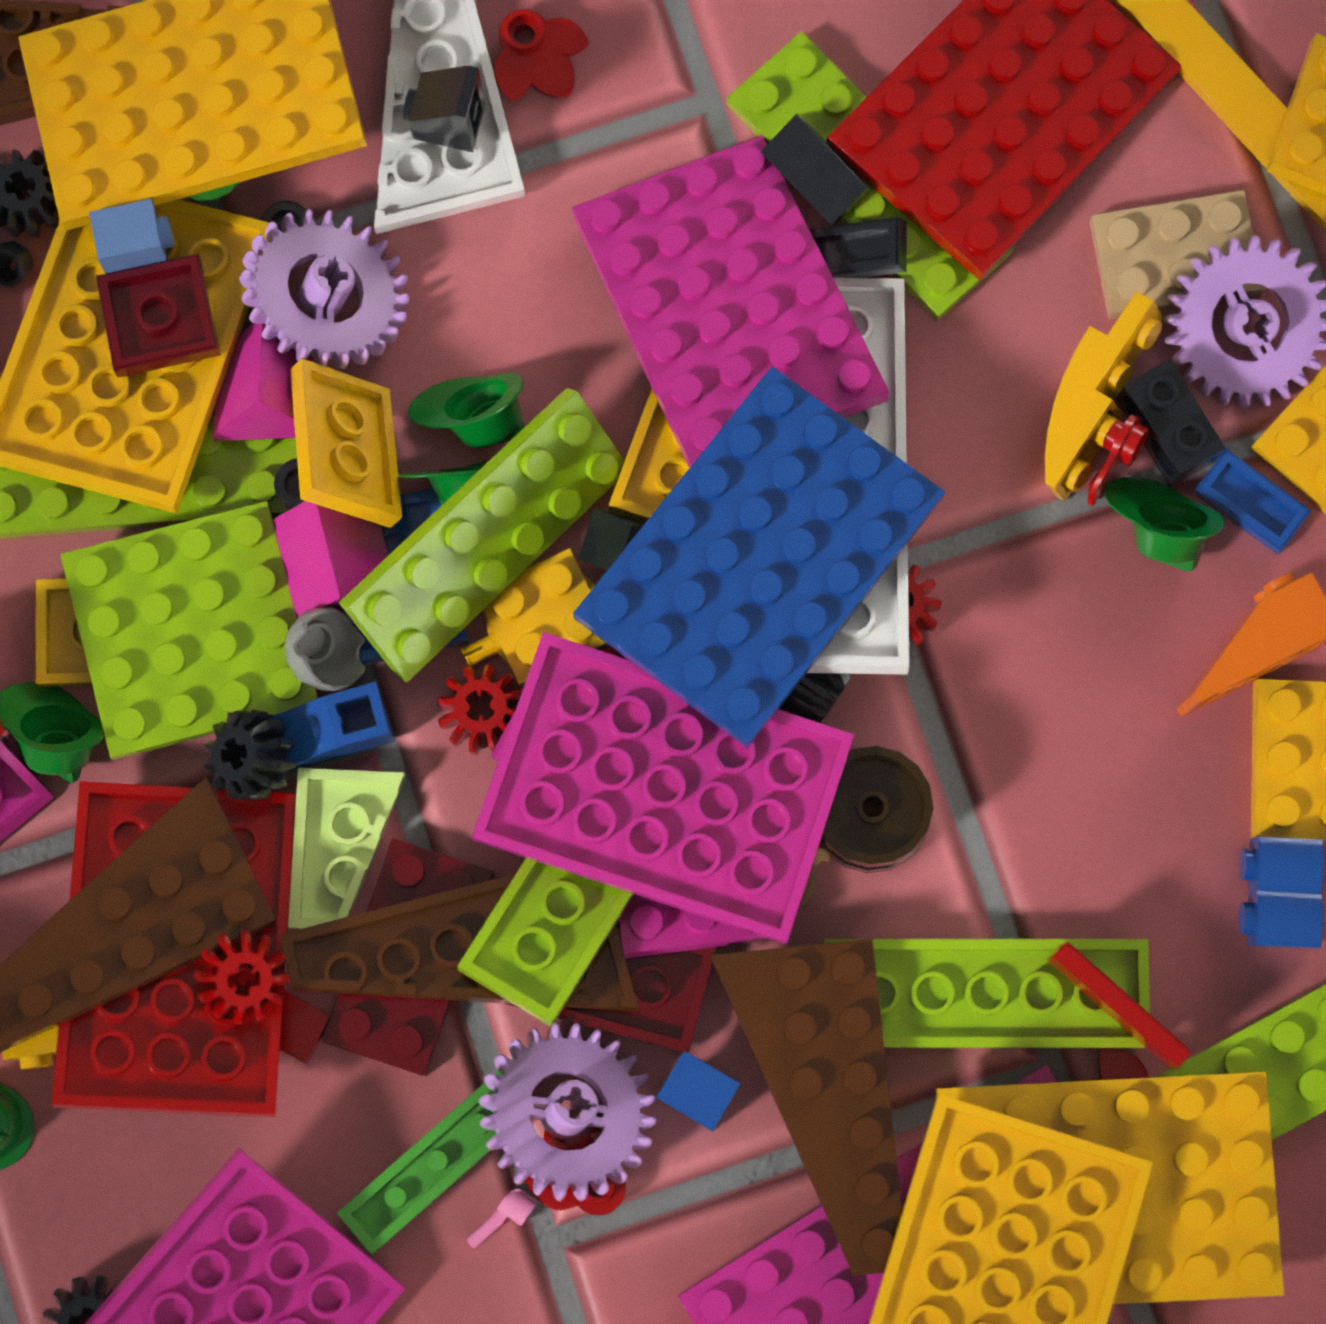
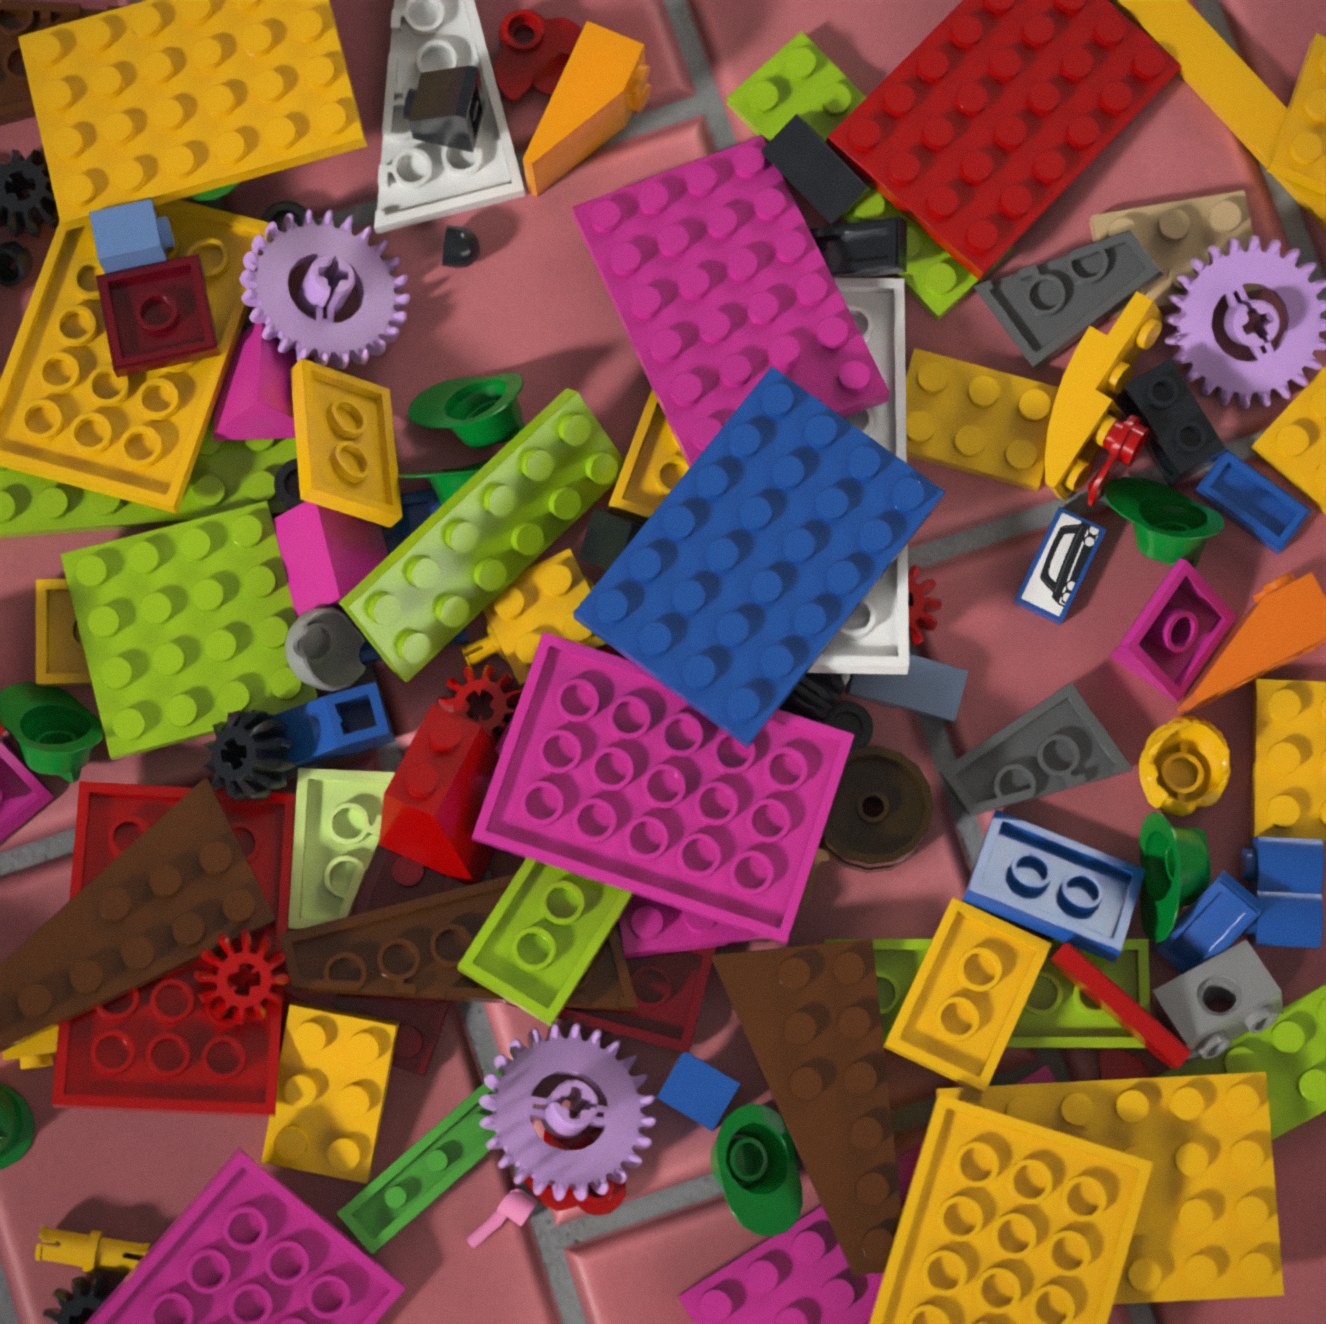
(89, 1250): none -> yellow pin
(330, 1091): none -> yellow plate
(439, 797): none -> red slope
(460, 247): none -> black hinge
(589, 104): none -> light orange slope
(758, 1170): none -> green piece
(852, 719): none -> black tile
(928, 688): none -> sand blue slope
(967, 995): none -> yellow plate
(977, 419): none -> yellow plate
(1036, 755): none -> dark grey wing
(1054, 886): none -> plate
(1058, 300): none -> dark grey wing
(1059, 566): none -> tile
(1174, 874): none -> green piece
(1175, 632): none -> dark pink slope
(1184, 765): none -> yellow hair
(1210, 924): none -> blue tile
(1230, 976): none -> light grey brick

